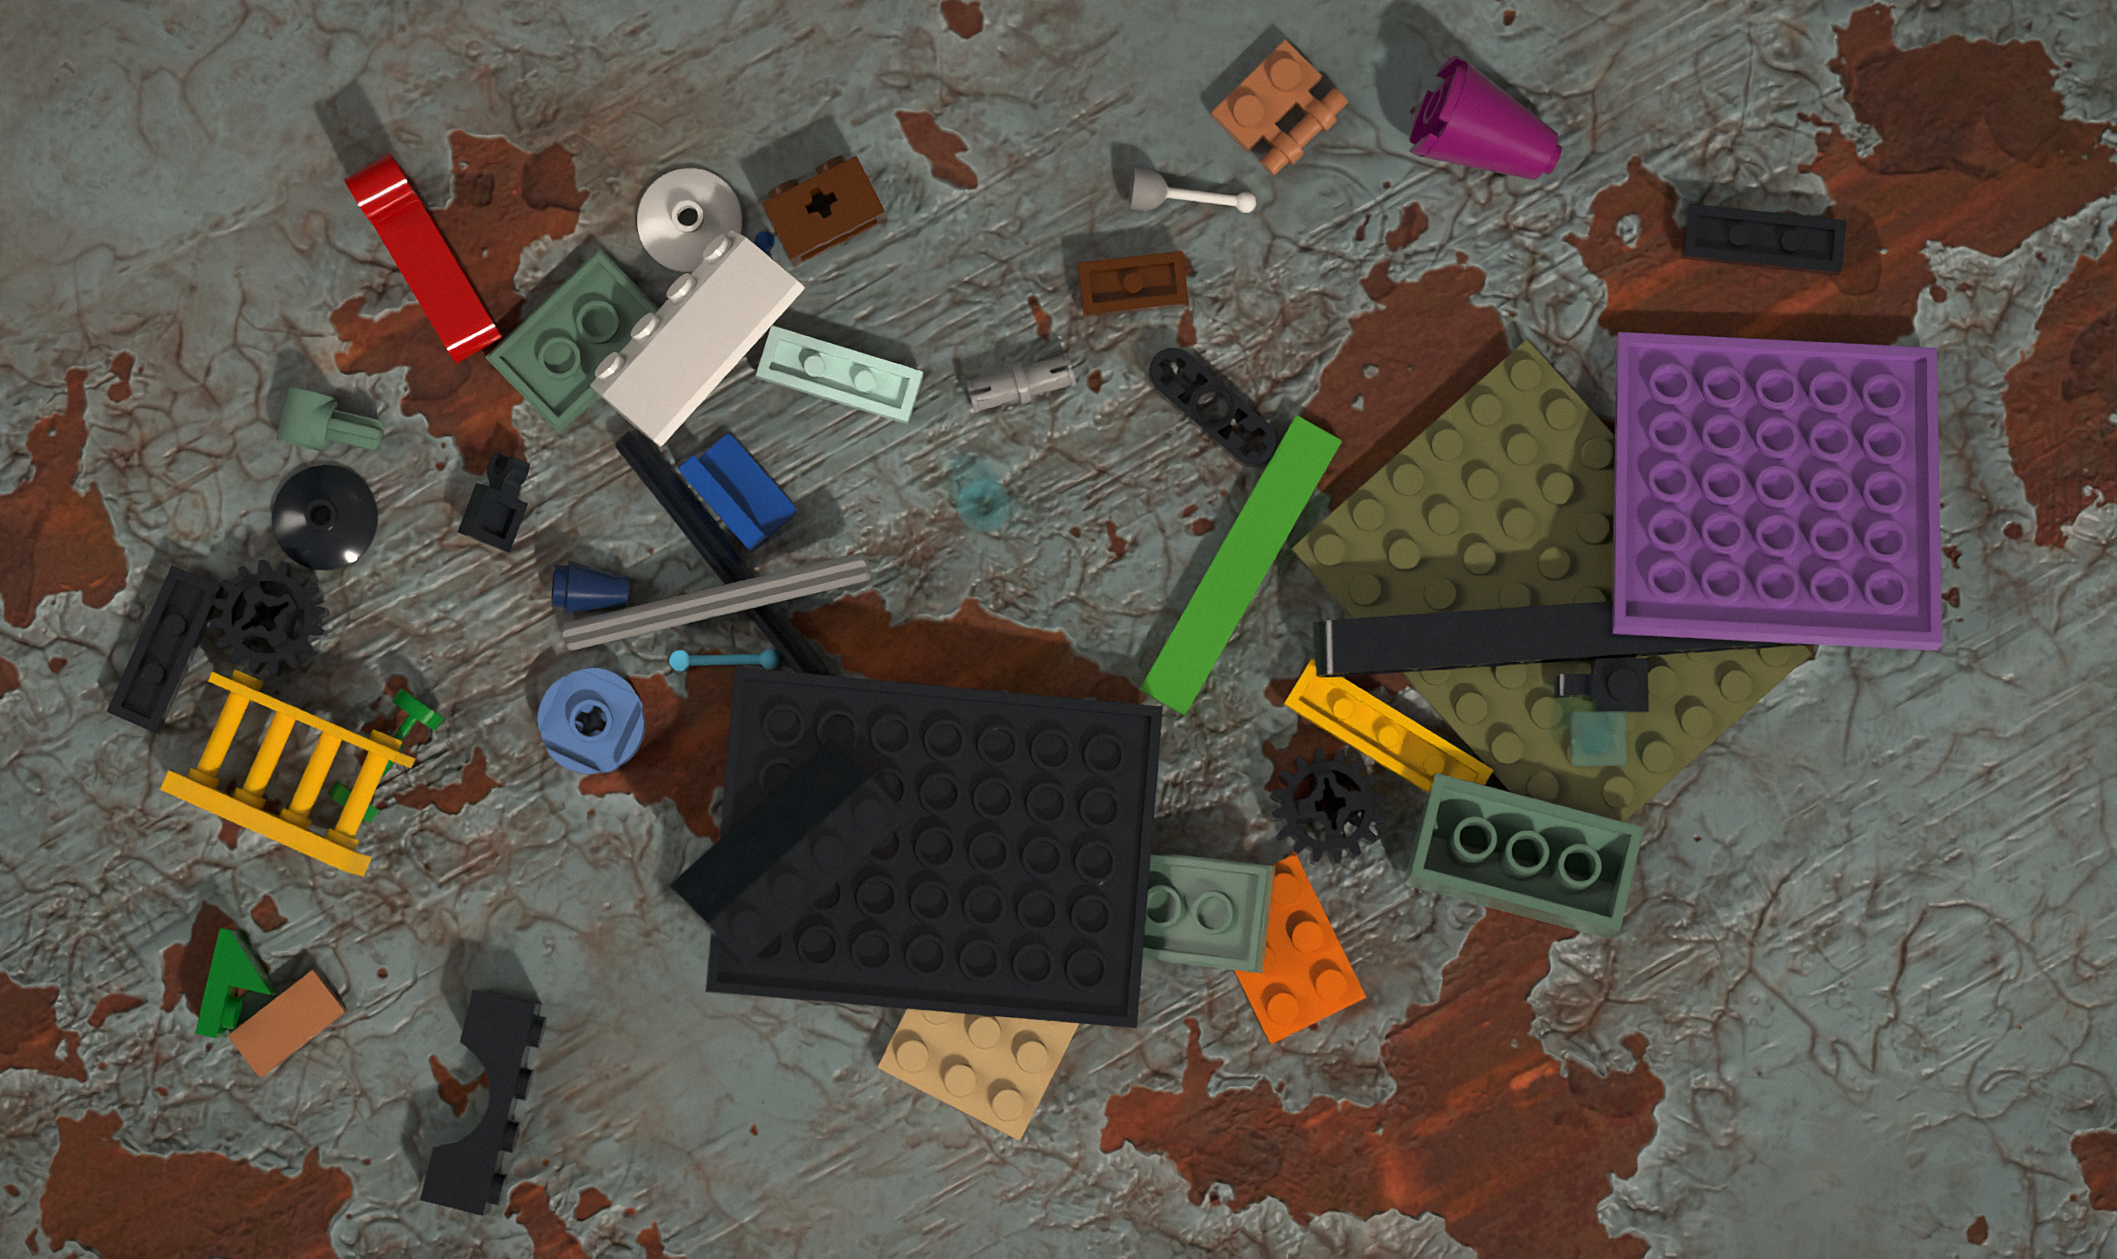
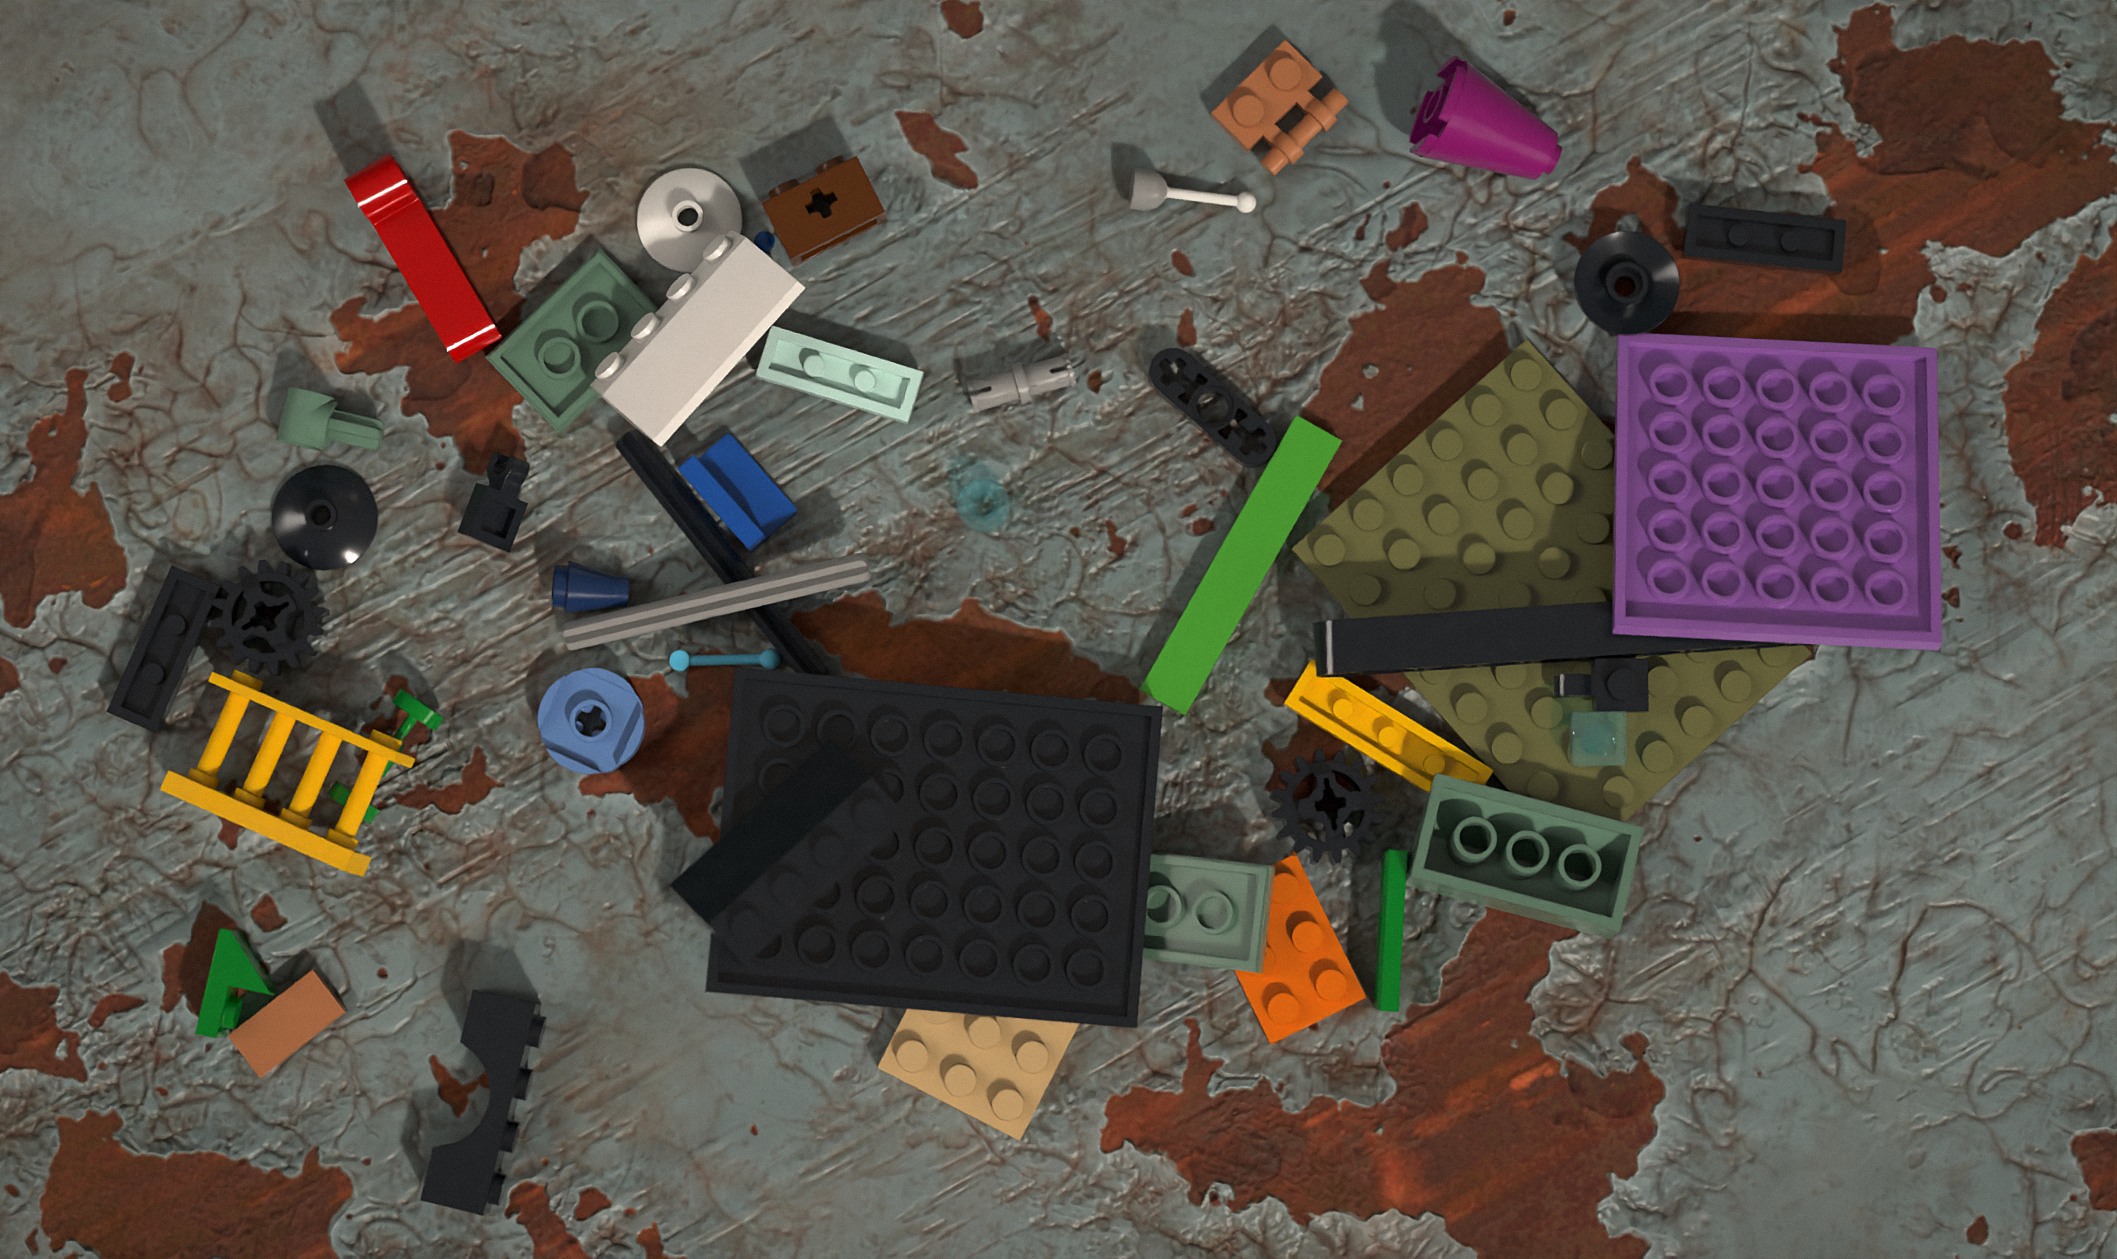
(1133, 284): reddish brown plate -> none
(1390, 930): none -> green tile
(1640, 262): none -> black dish

